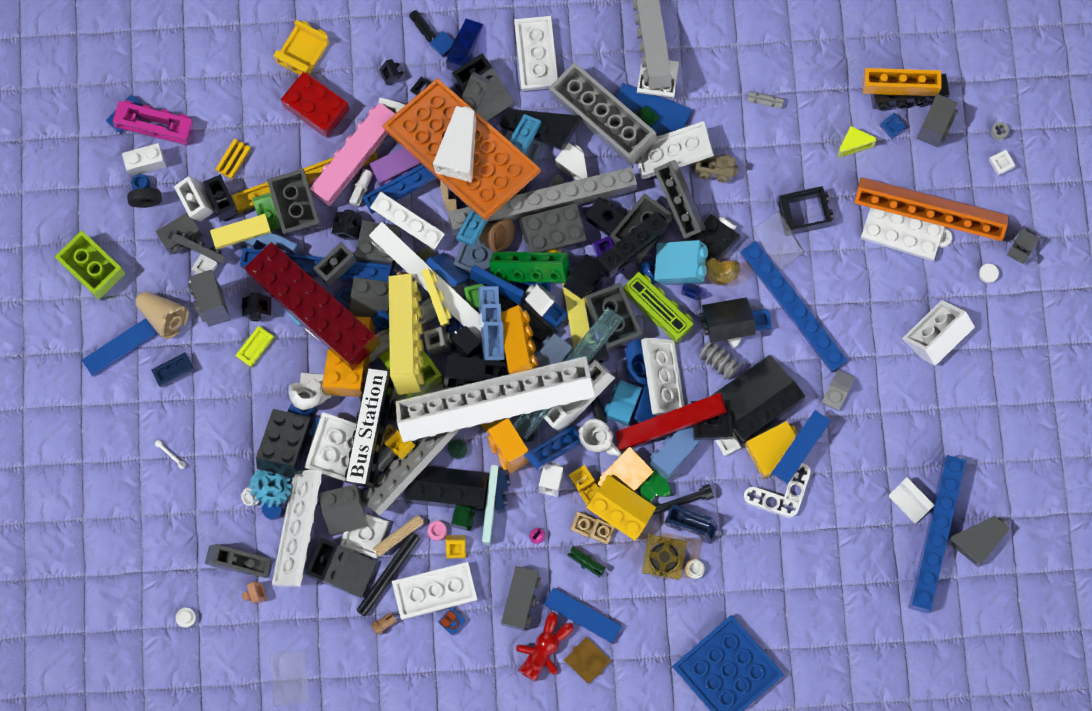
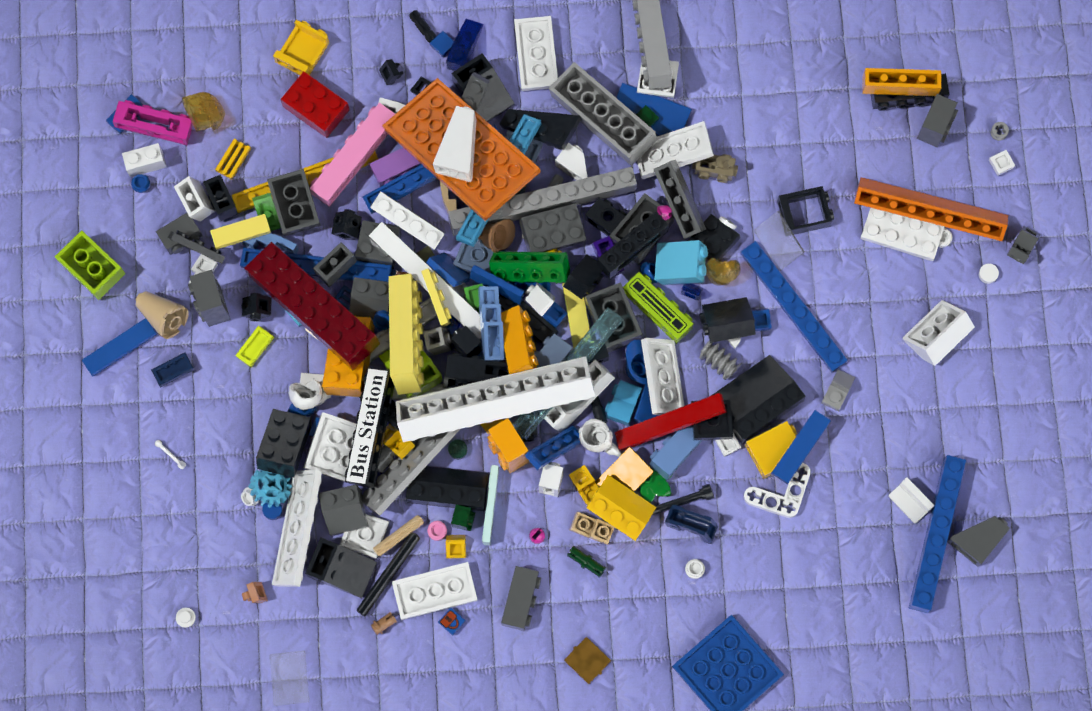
(144, 197): black tyre -> none
(204, 110): none -> clear yellow slope
(237, 561): dark grey slope -> none
(361, 187): white axle -> none
(503, 482): dark blue slope -> none
(545, 645): red animal -> none
(582, 615): blue tile -> none
(664, 211): none -> dark pink hinge
(664, 559): clear yellow piece -> none
(764, 99): light grey axle -> none
(855, 141): neon yellow slope -> none
(892, 125): blue tile -> none

